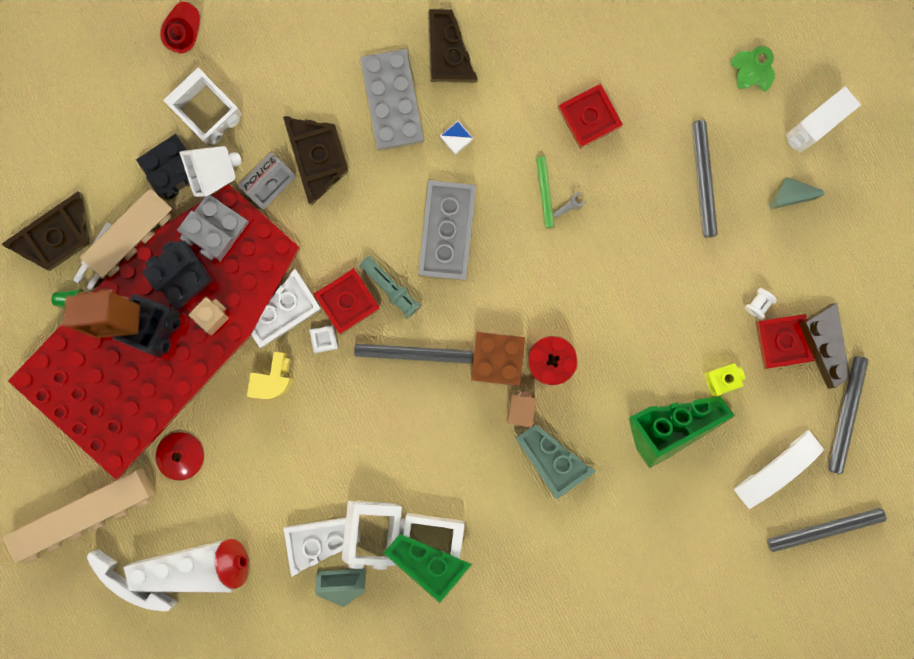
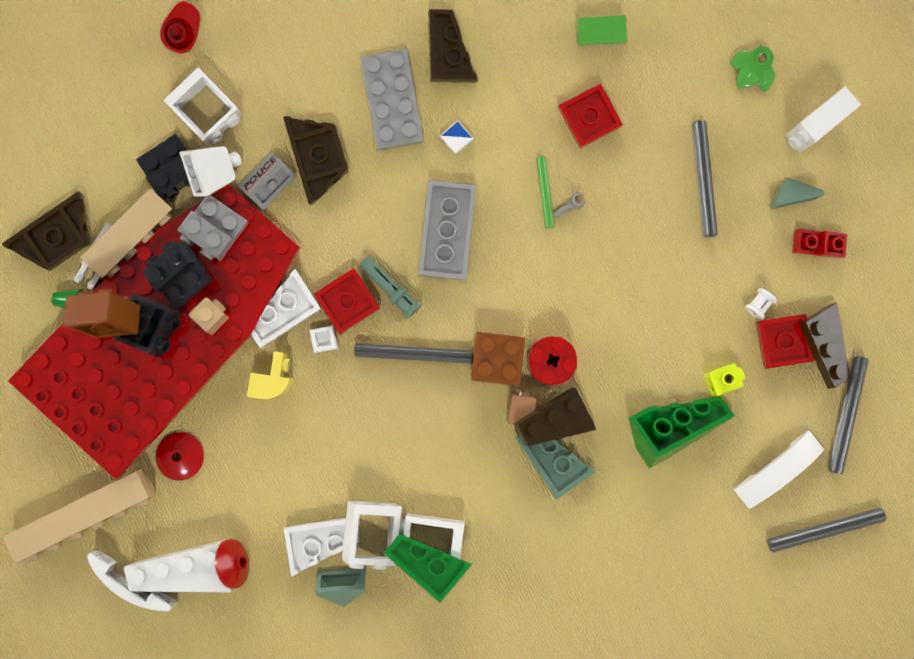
(555, 420): none -> dark brown wing
(601, 30): none -> bright green hinge
(820, 243): none -> red slope

